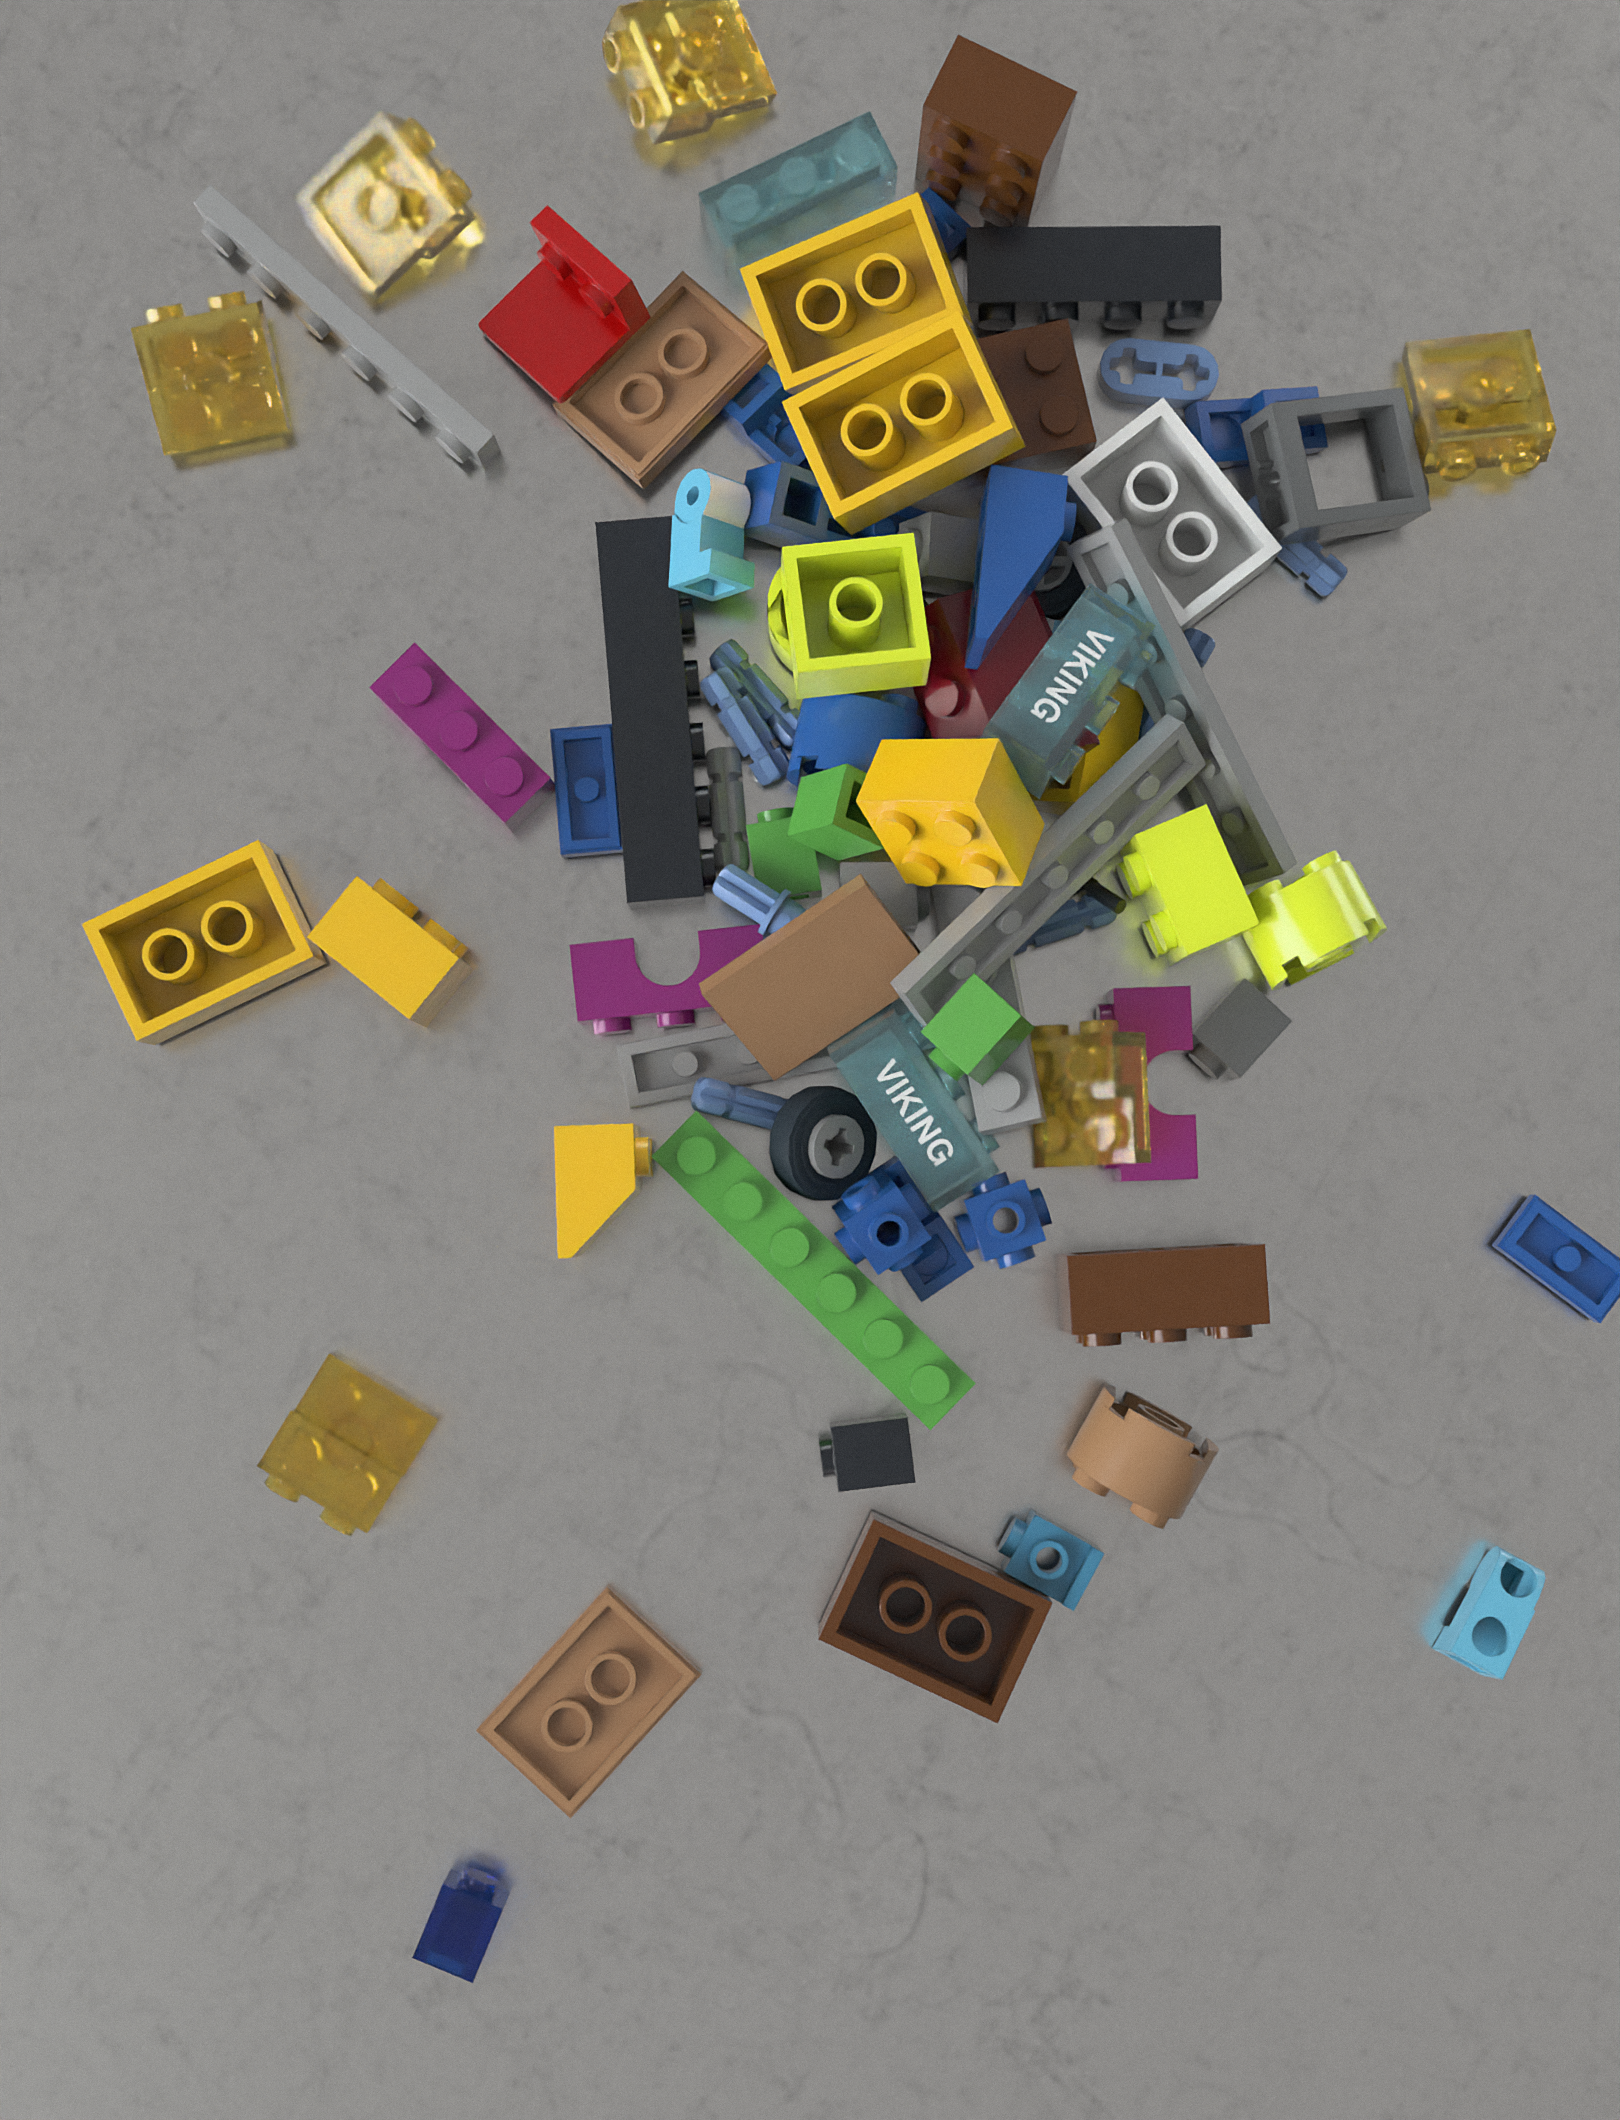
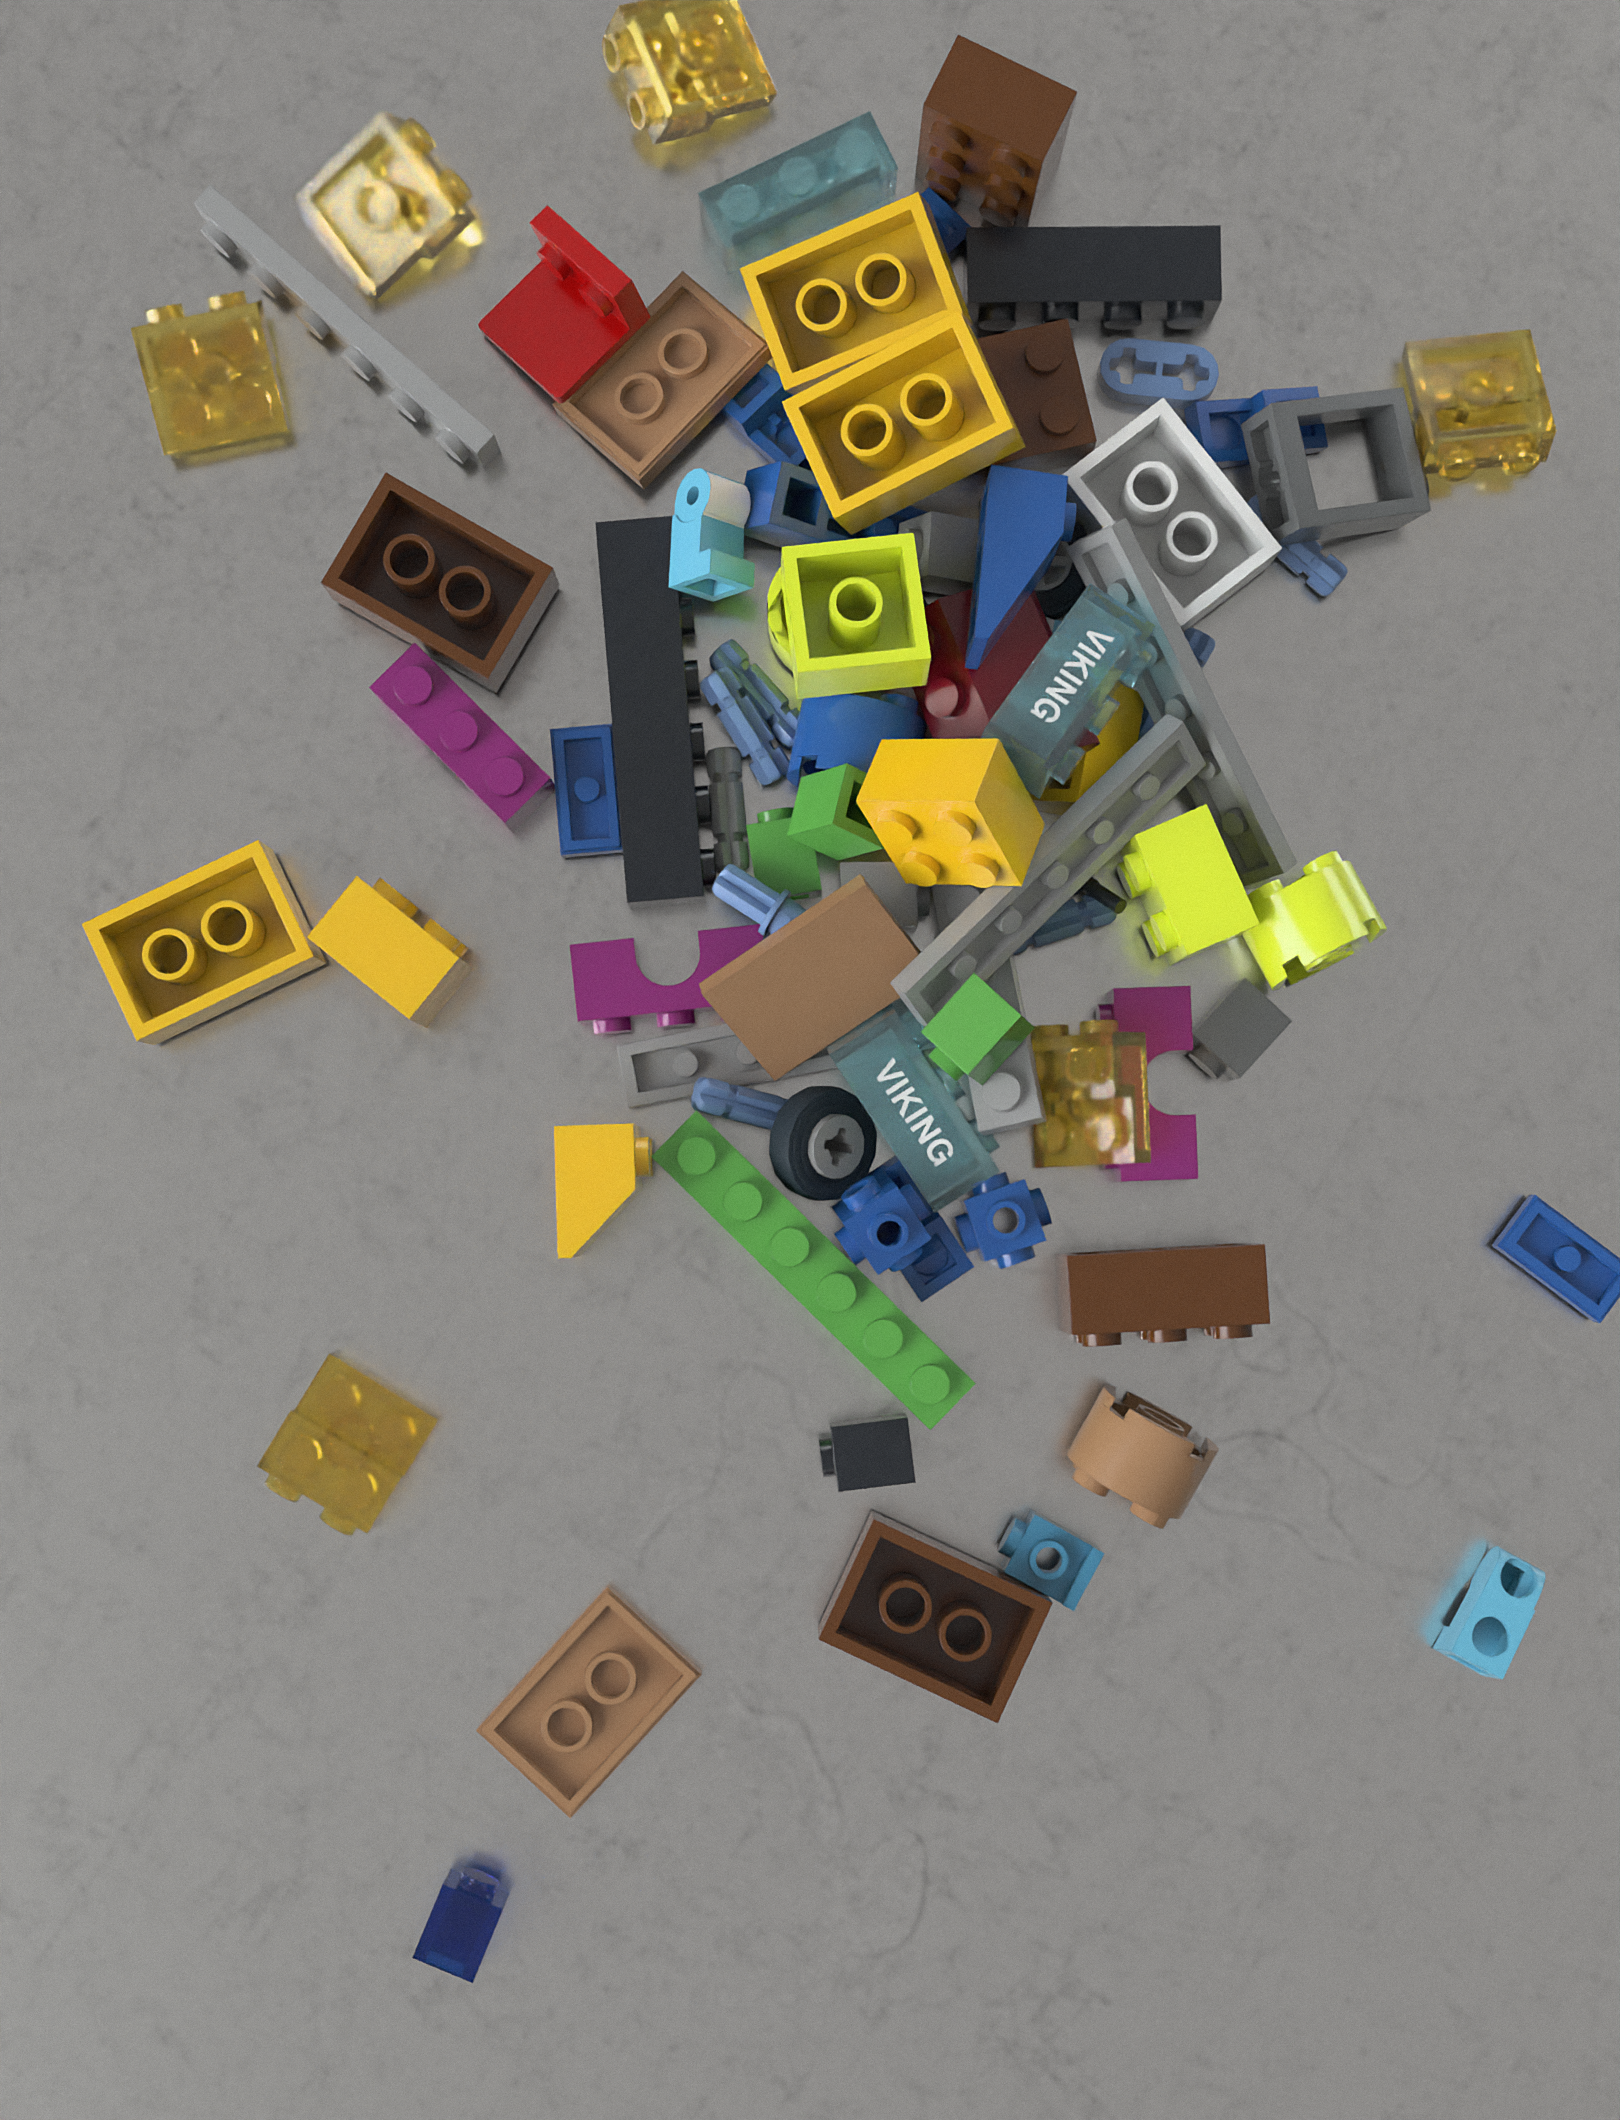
(441, 582): none -> reddish brown brick

